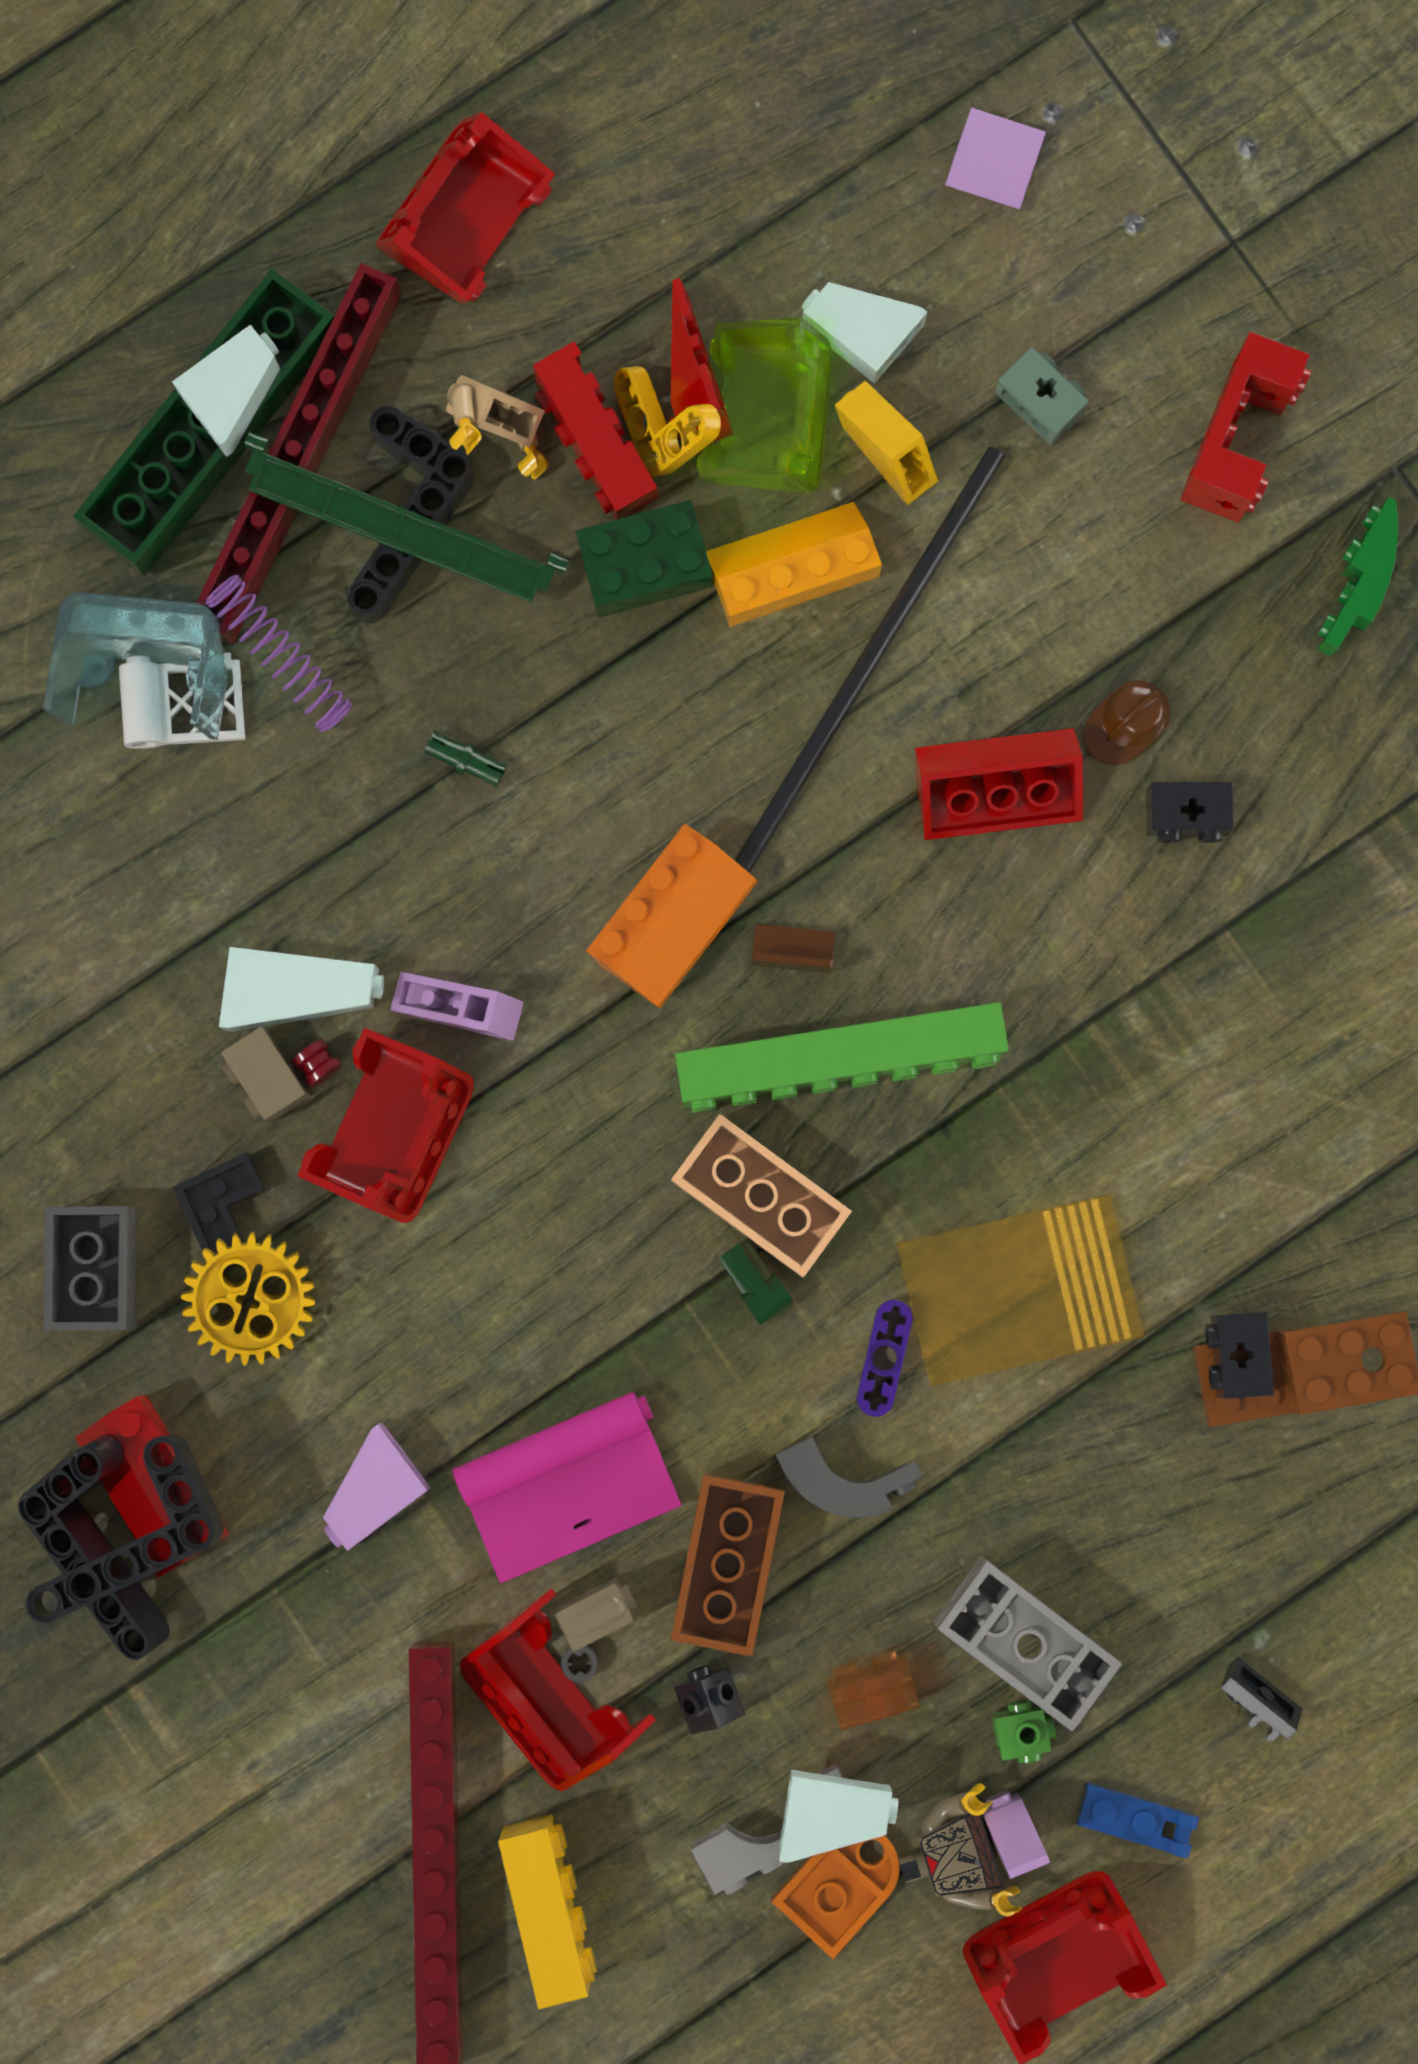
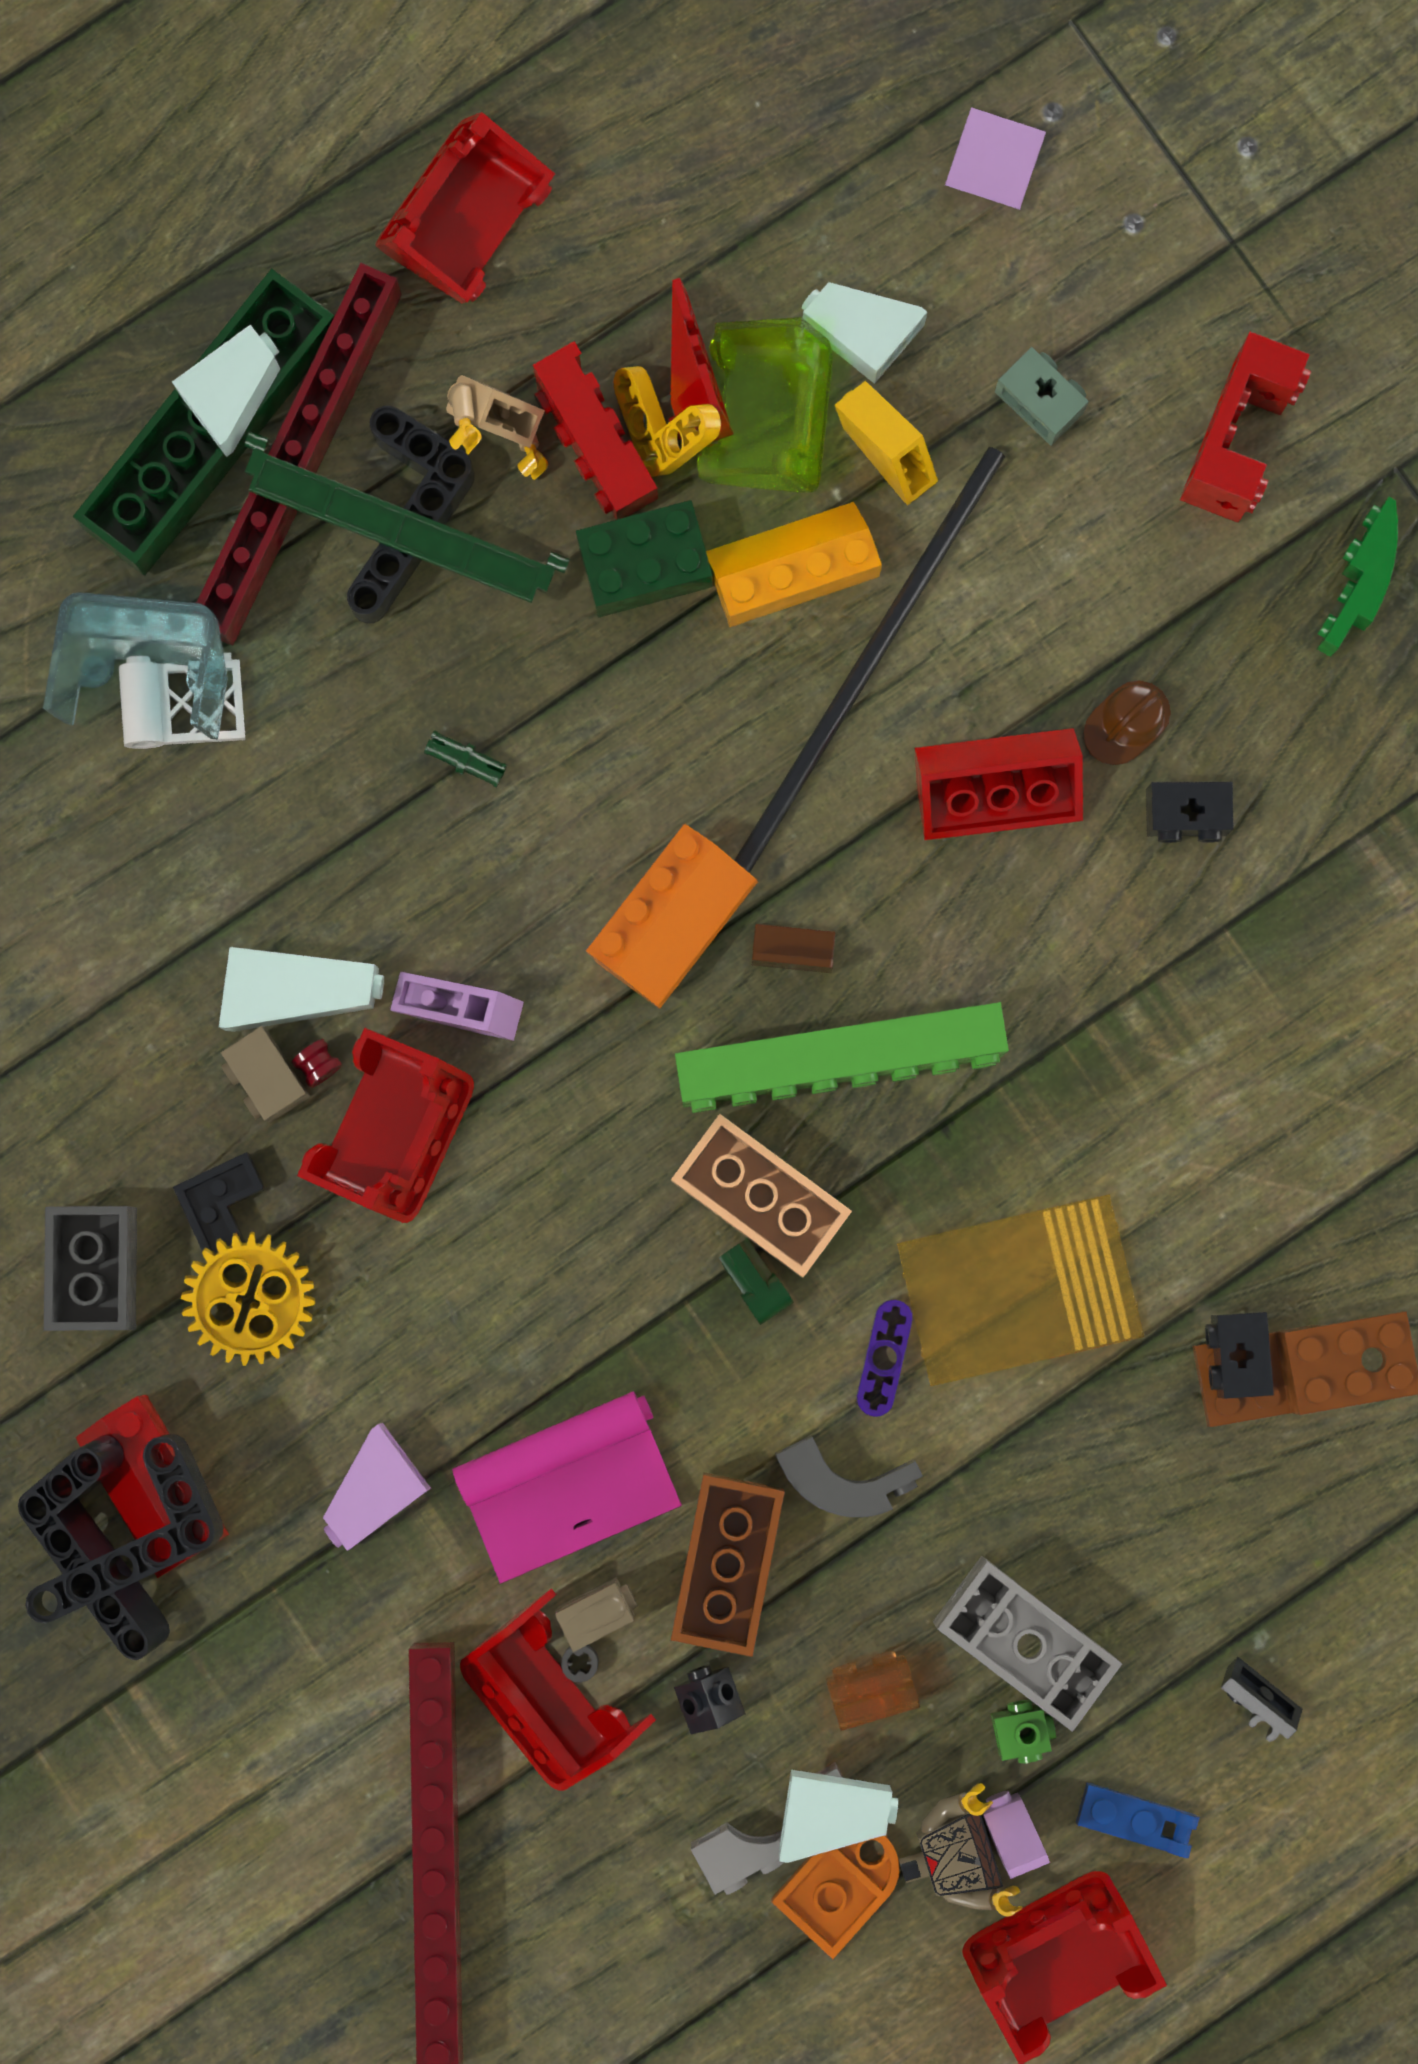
(340, 707): medium lavender piece -> none
(546, 1912): yellow brick -> none

